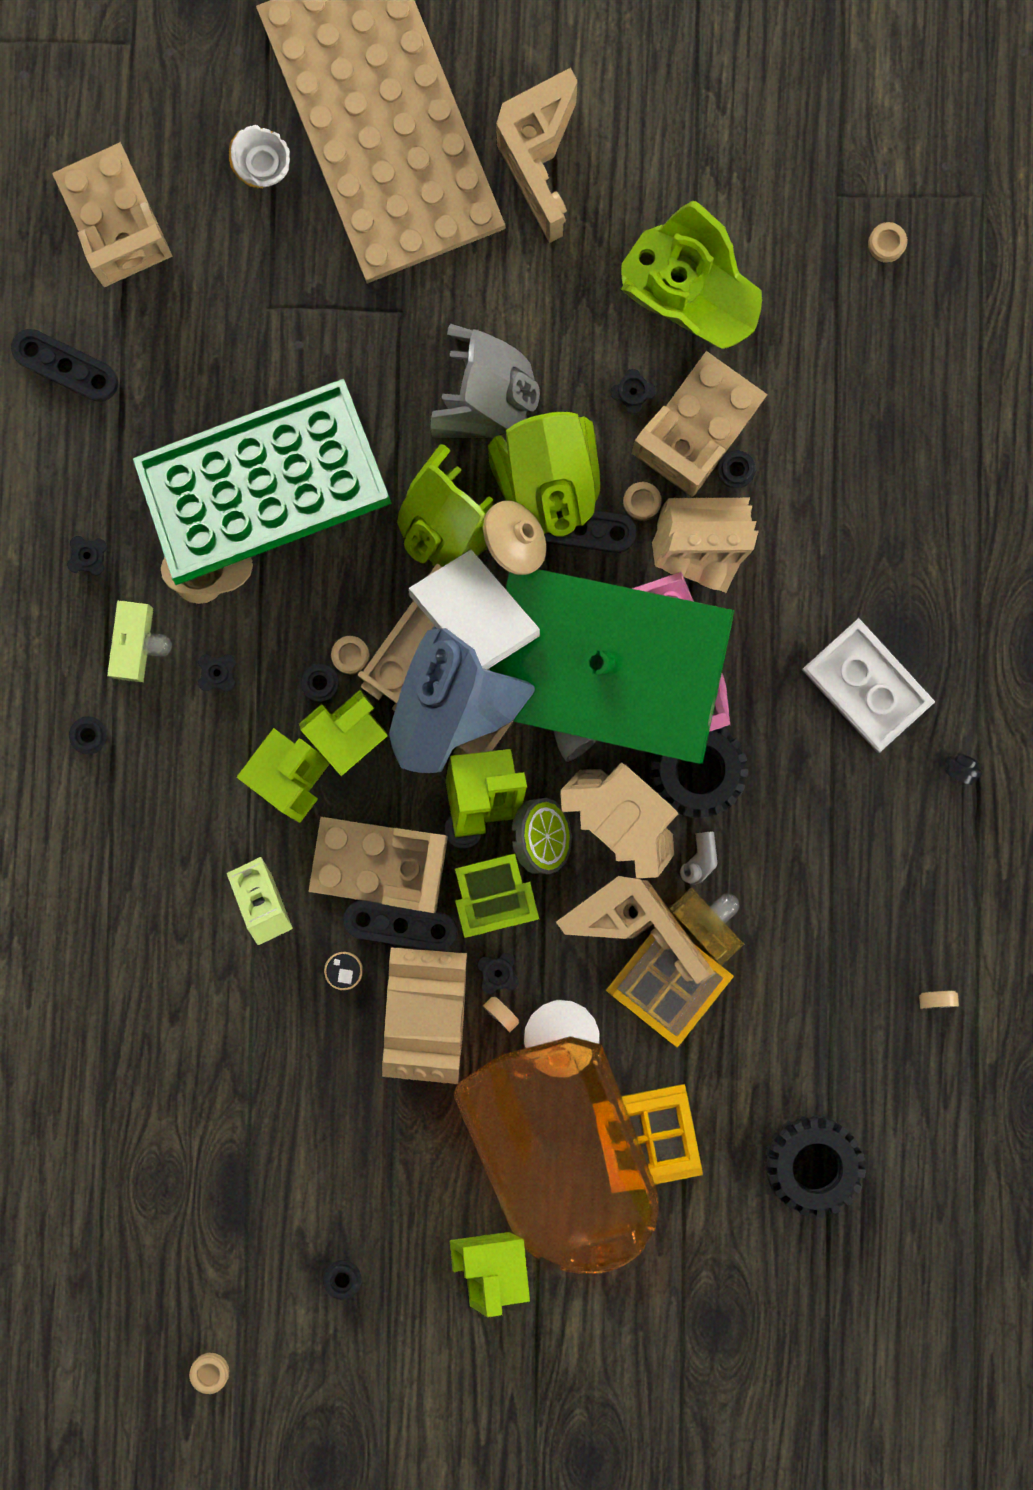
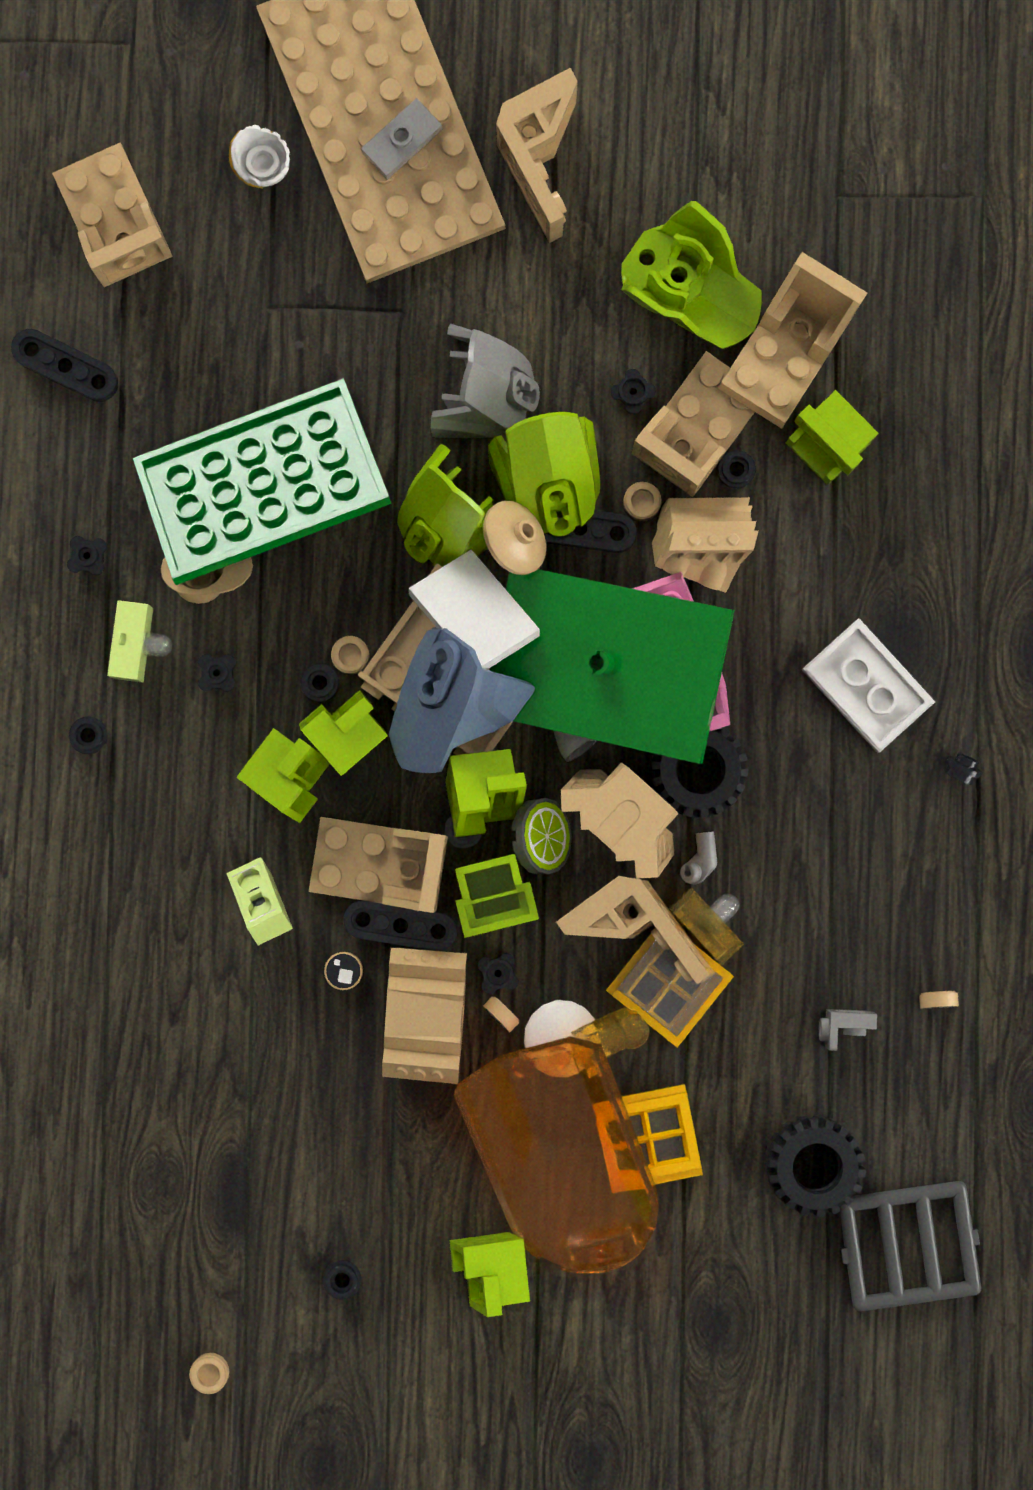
(401, 138): none -> light grey plate
(616, 1031): none -> clear yellow leg
(792, 340): none -> tan bracket
(831, 437): none -> lime plate
(852, 1021): none -> light grey bracket
(887, 242): tan tile -> none
(935, 1289): none -> dark grey bar

